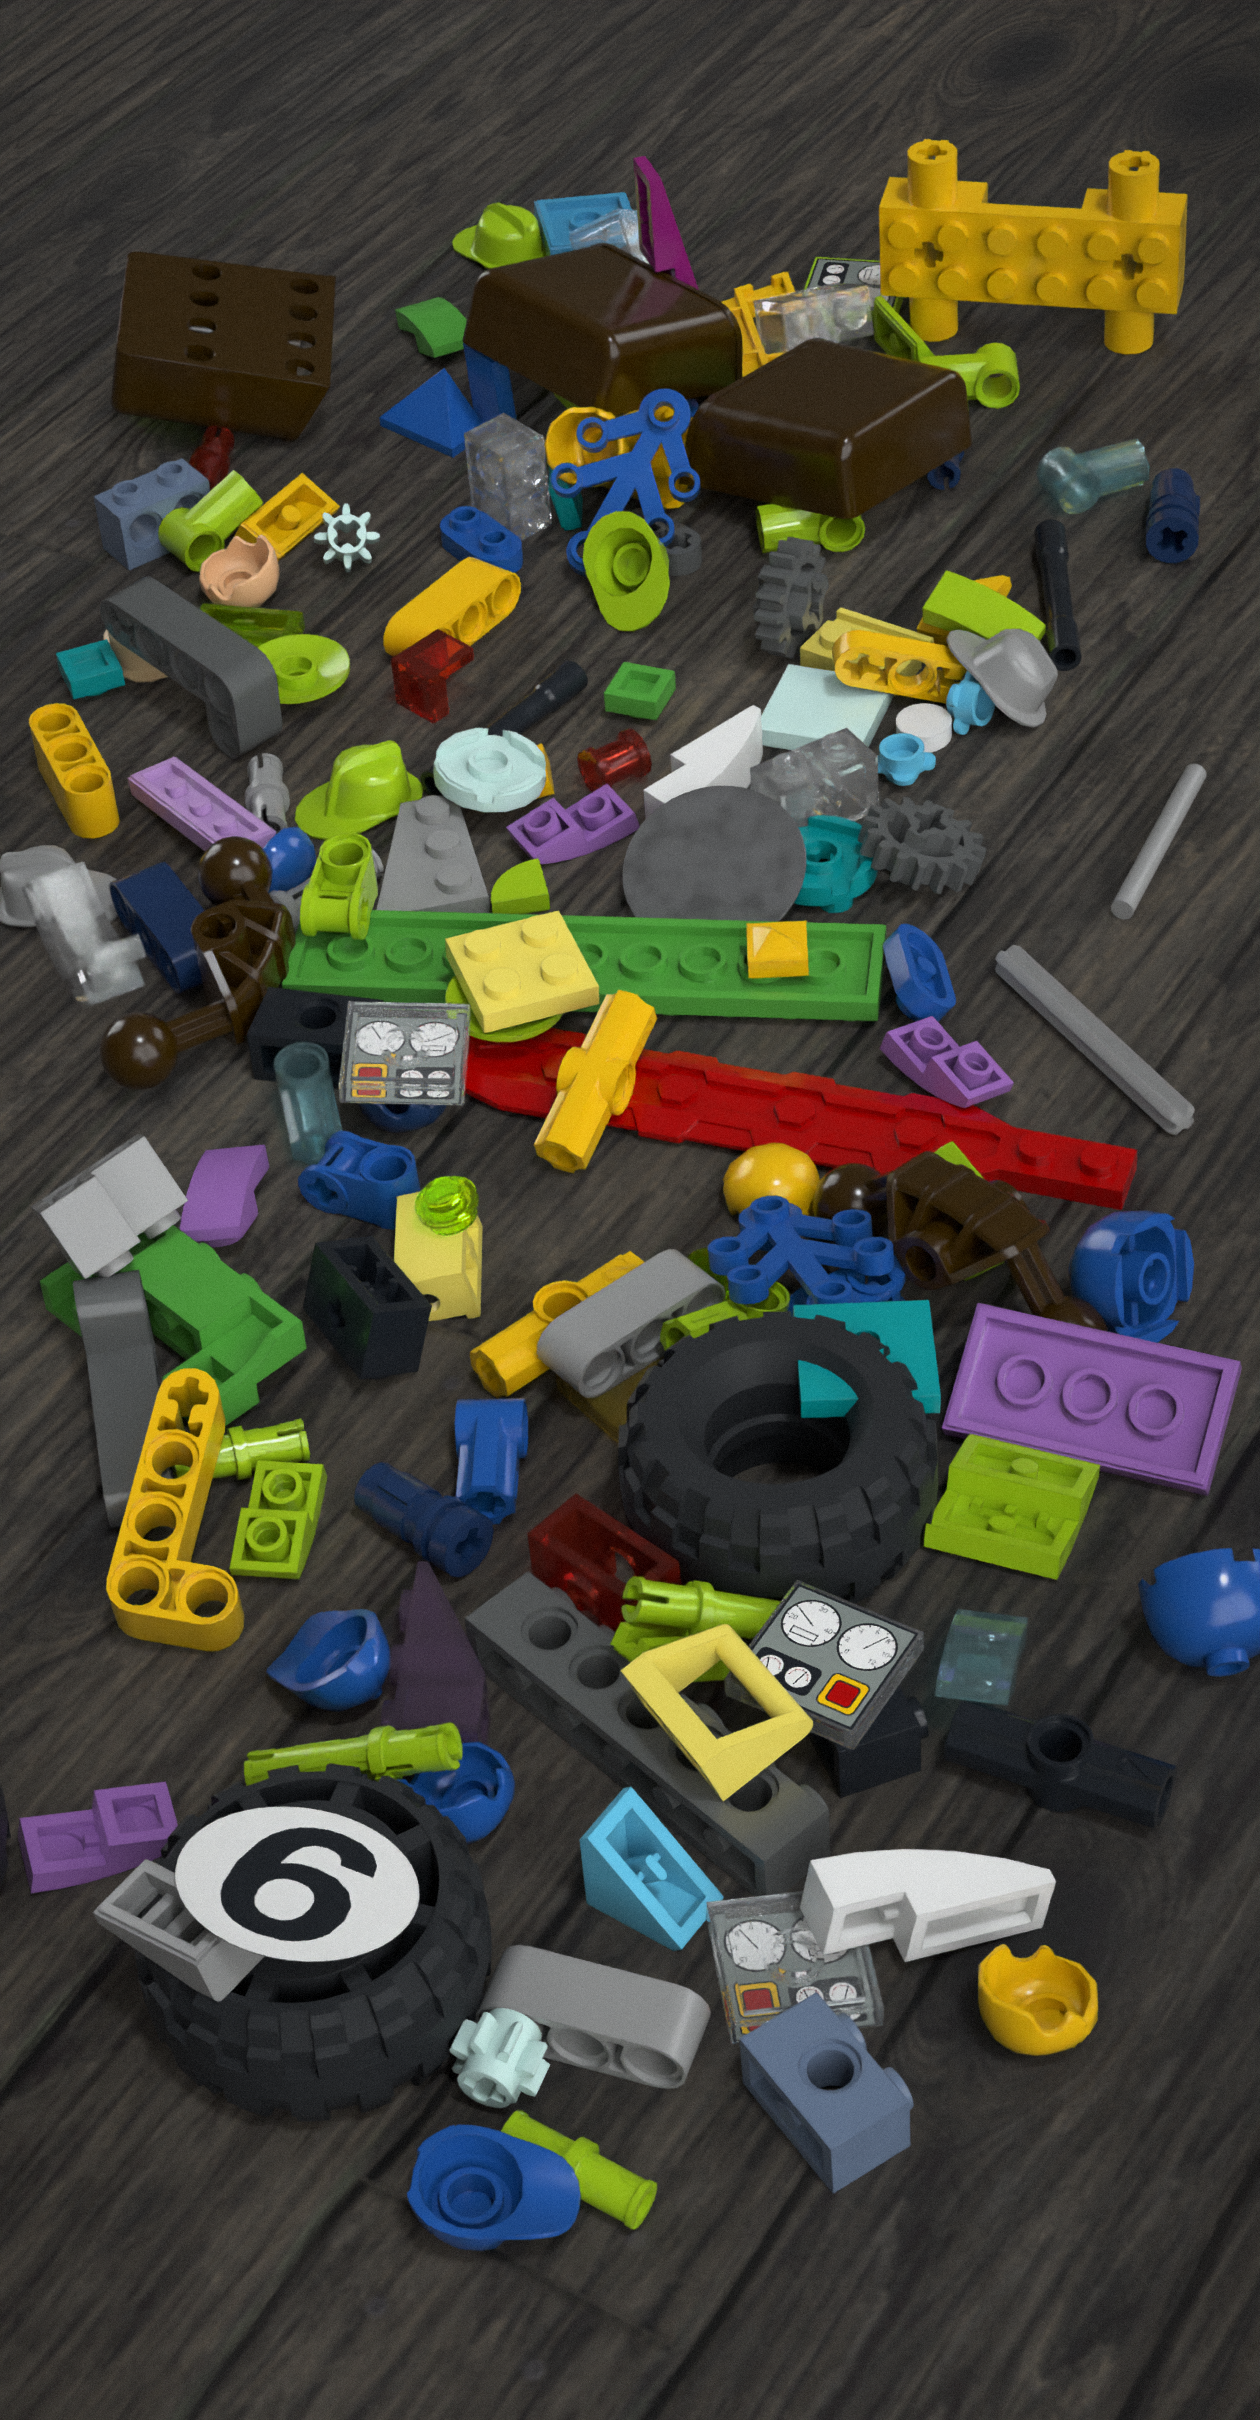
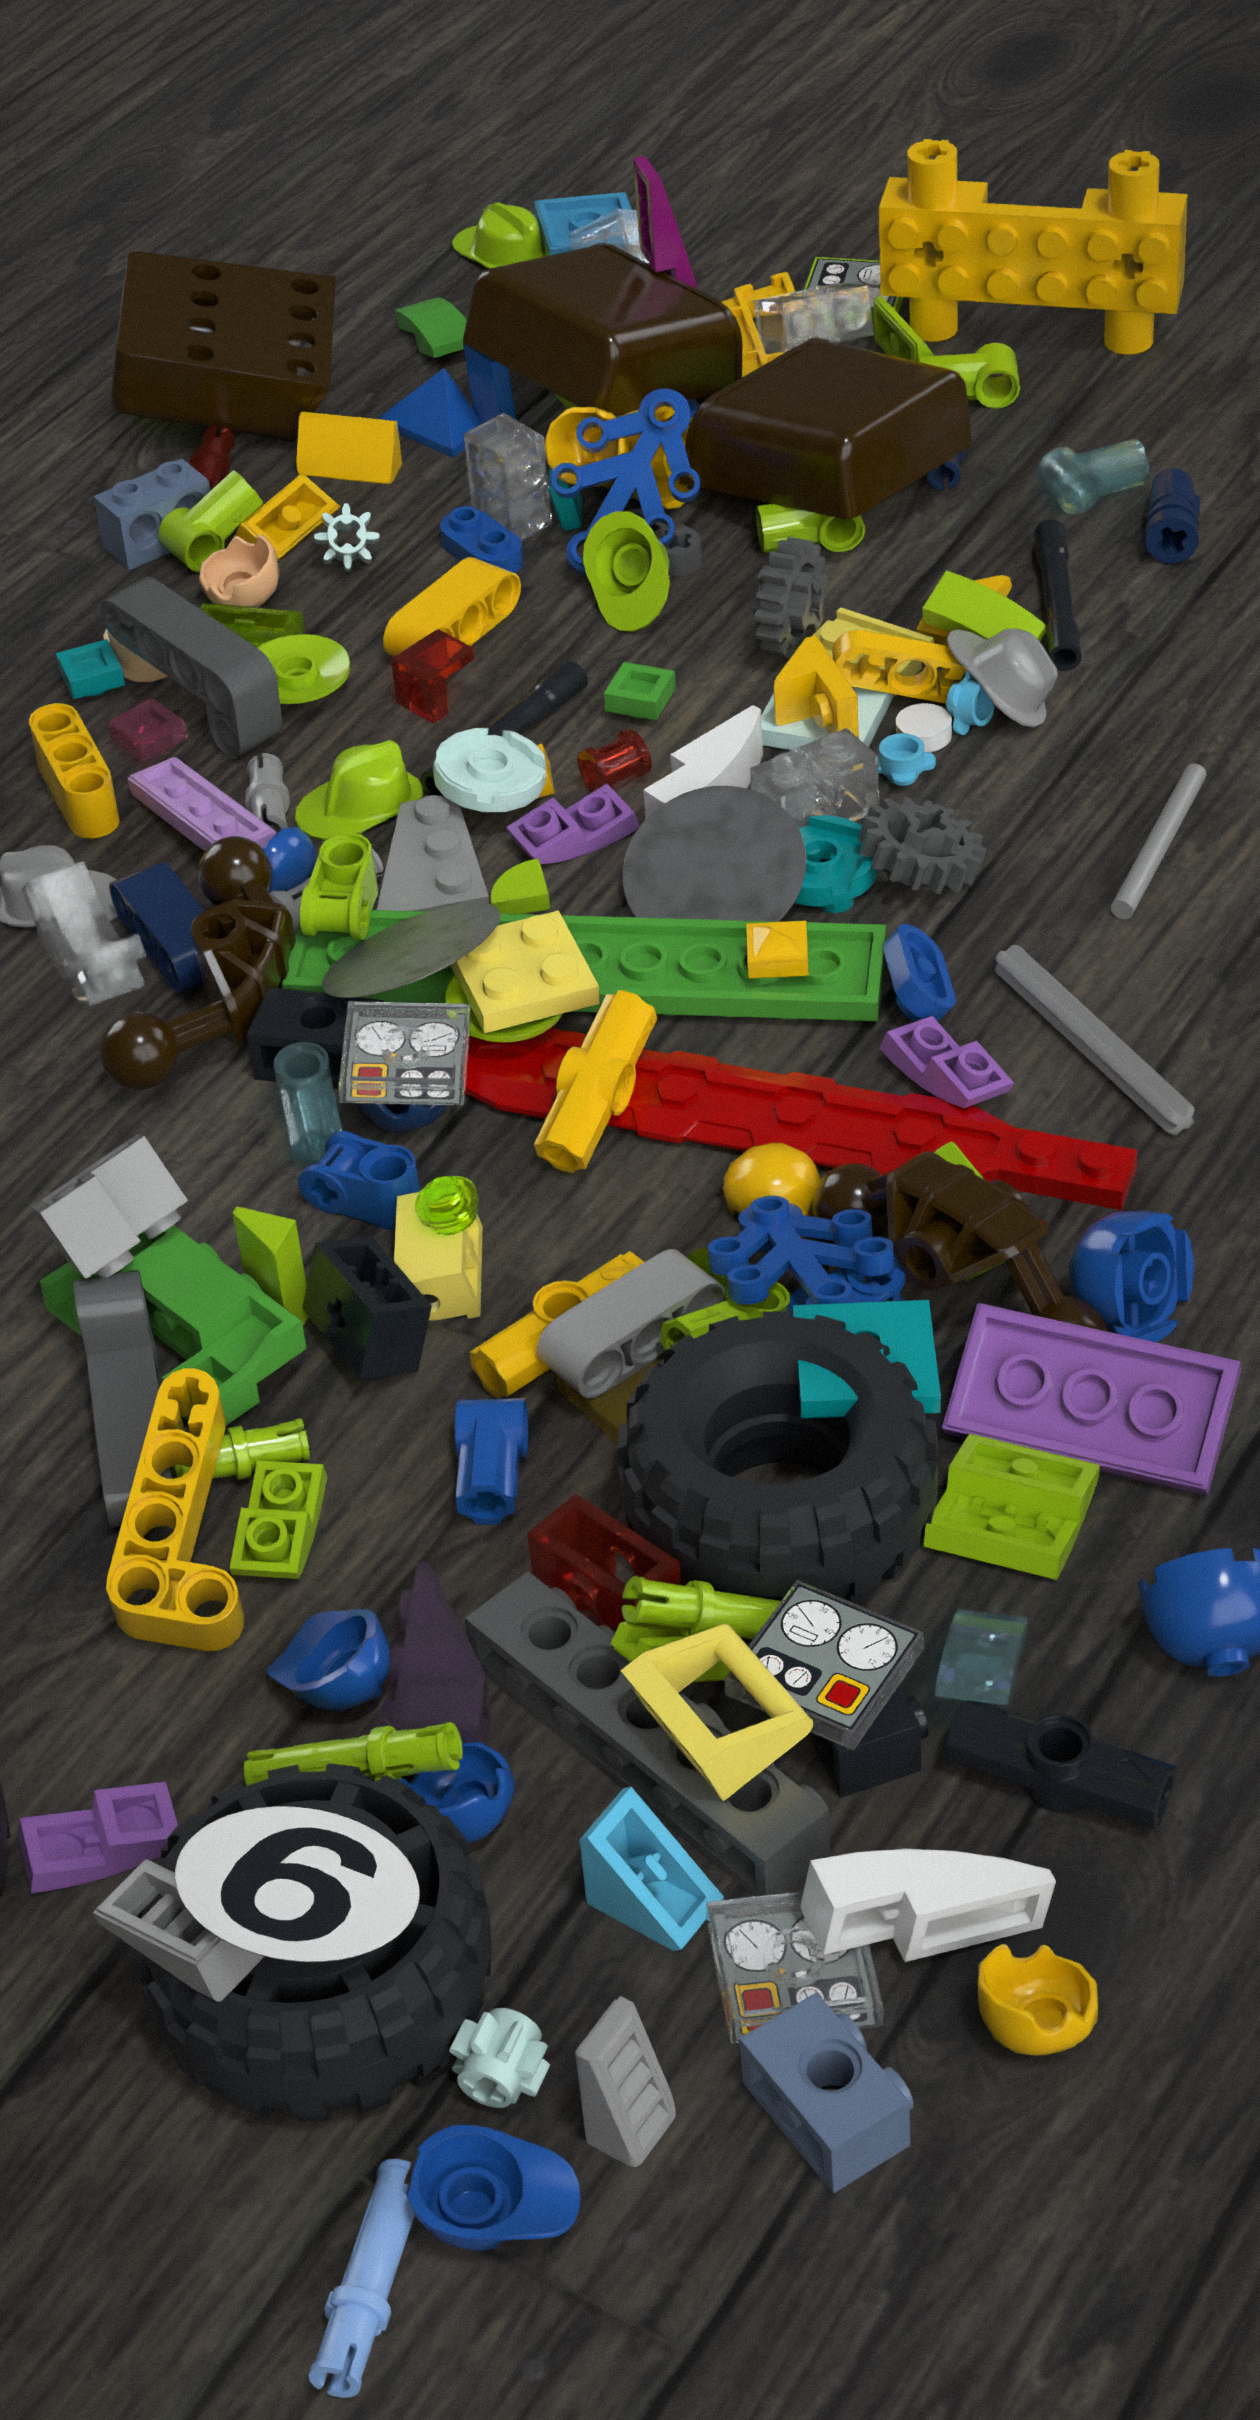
(147, 730): none -> clear pink plate
(222, 1194): medium lavender slope -> none
(272, 1257): none -> lime slope
(348, 448): none -> yellow slope
(359, 2305): none -> light blue pin
(411, 950): none -> flat silver sticker
(437, 1526): dark blue axle -> none
(600, 2179): lime pin -> none
(601, 2015): light grey beam -> none
(622, 2086): none -> light grey slope
(815, 688): none -> yellow slope

